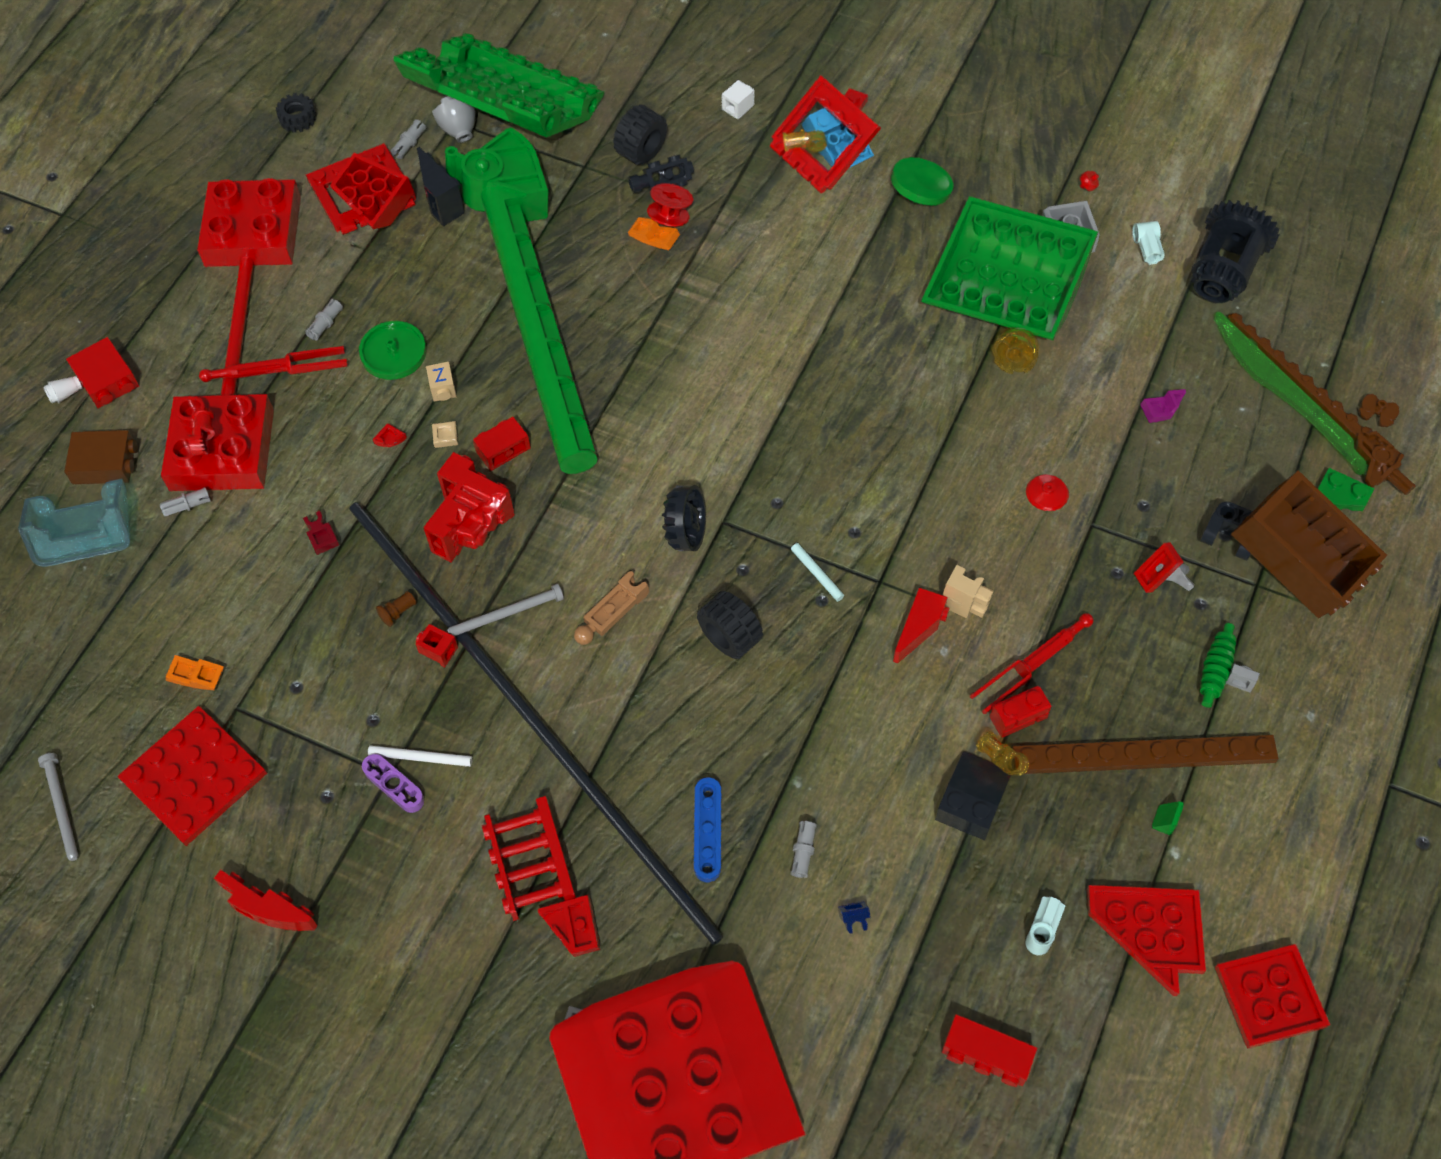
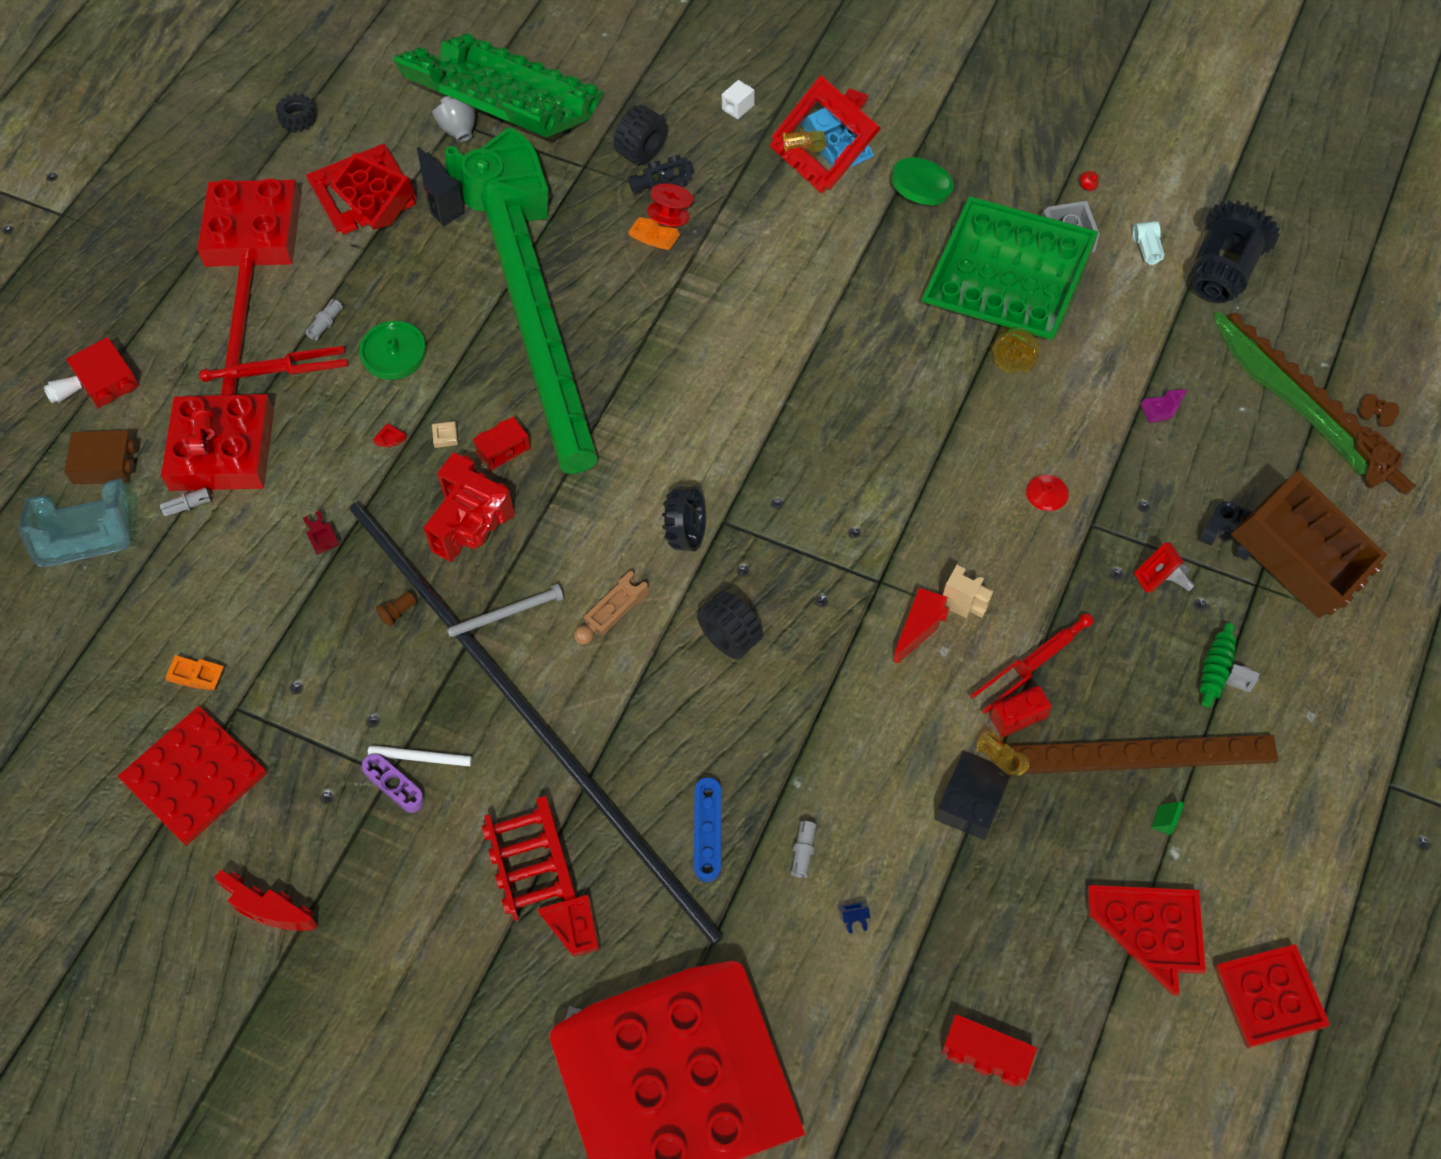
(48, 762): light grey bar -> none
(408, 139): light grey pin -> none
(441, 381): tan brick -> none
(444, 642): red brick -> none
(817, 572): light aqua bar -> none
(1045, 924): light aqua piece -> none
(1345, 491): green wing -> none

